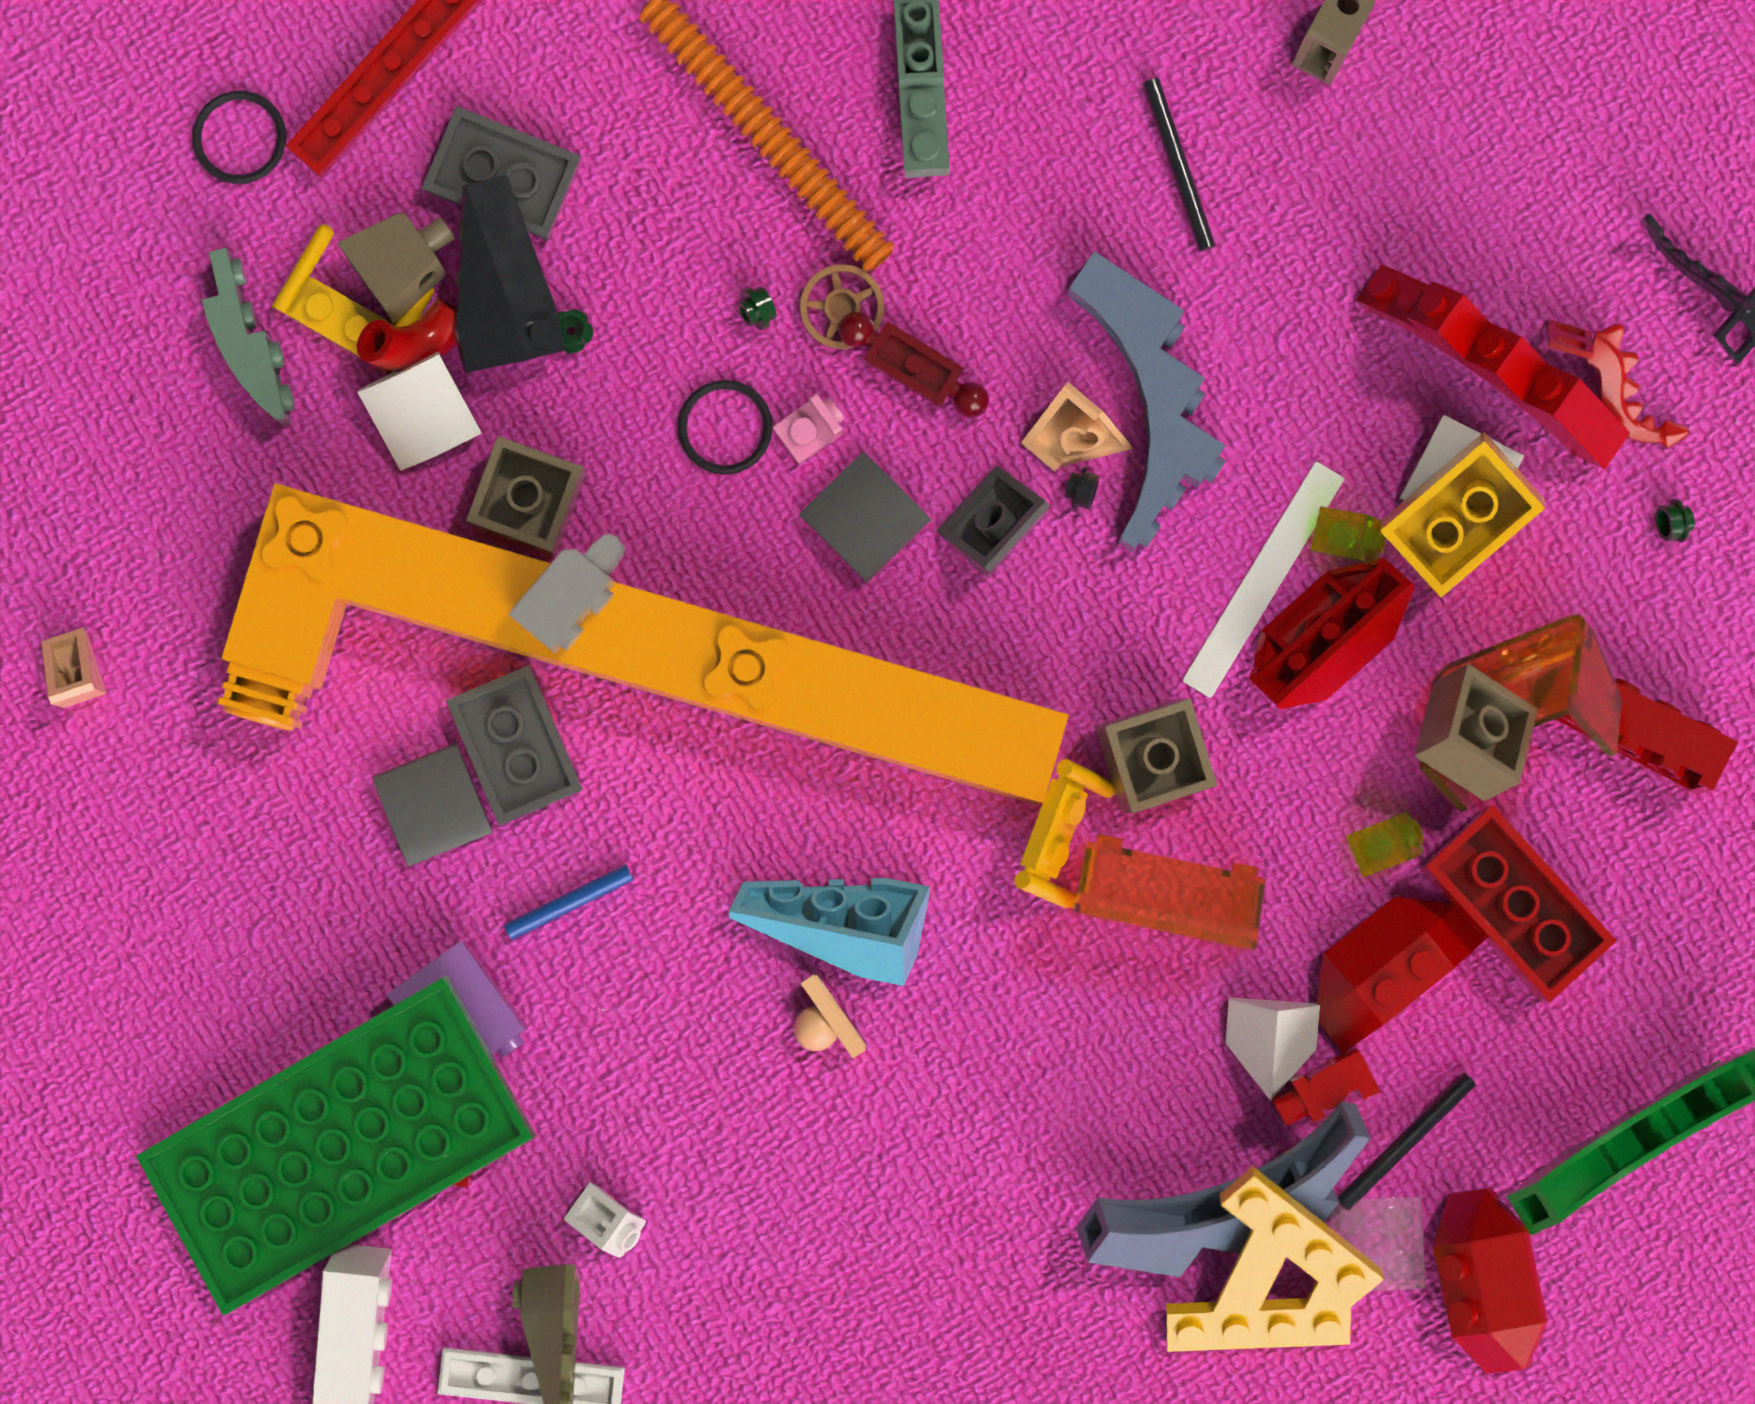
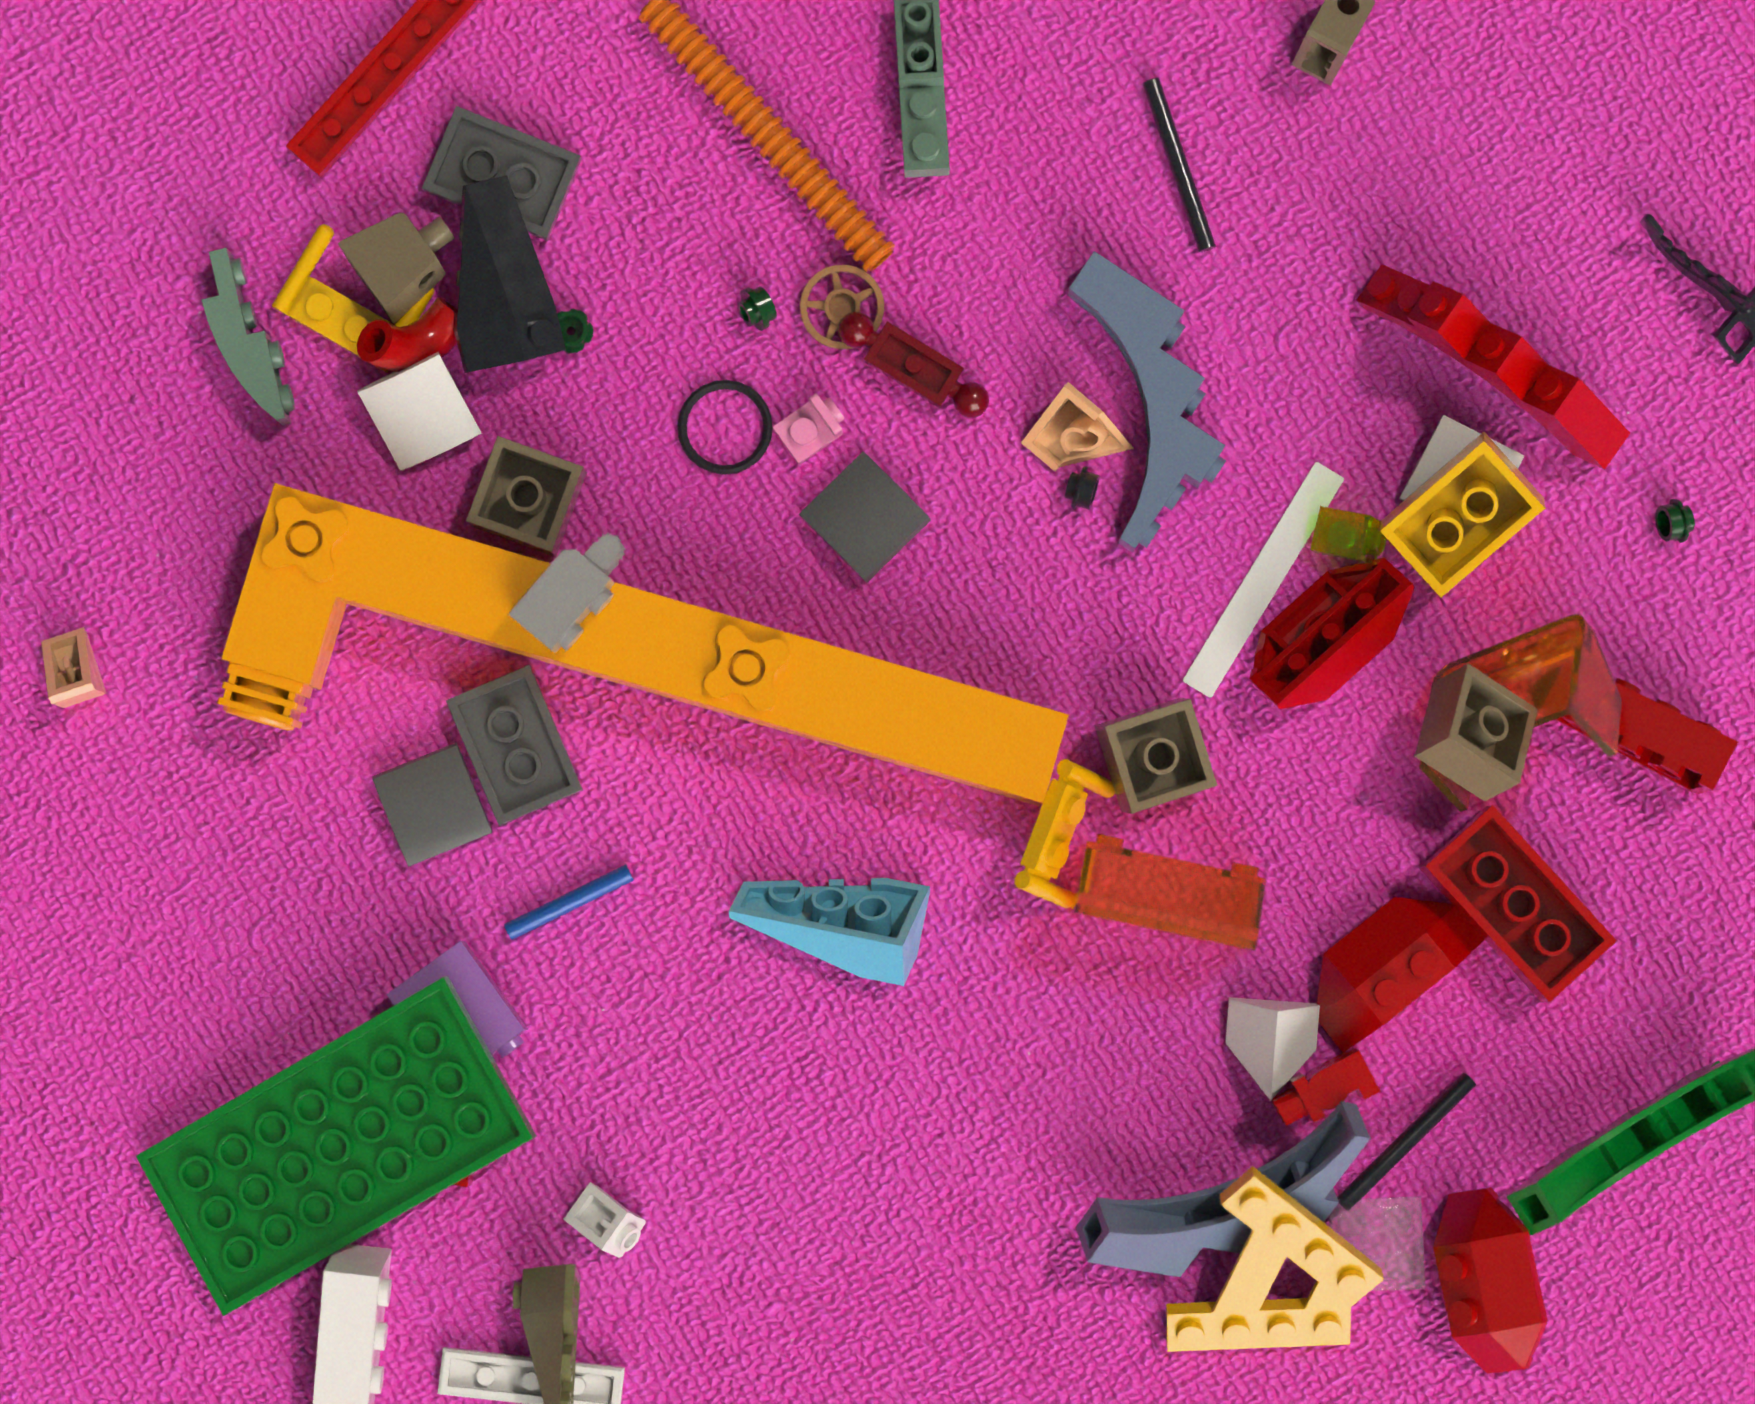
(197, 137): black tyre -> none
(821, 1024): light nougat tile -> none
(993, 520): dark grey slope -> none
(1386, 843): clear neon green bracket -> none
(1613, 383): red piece -> none

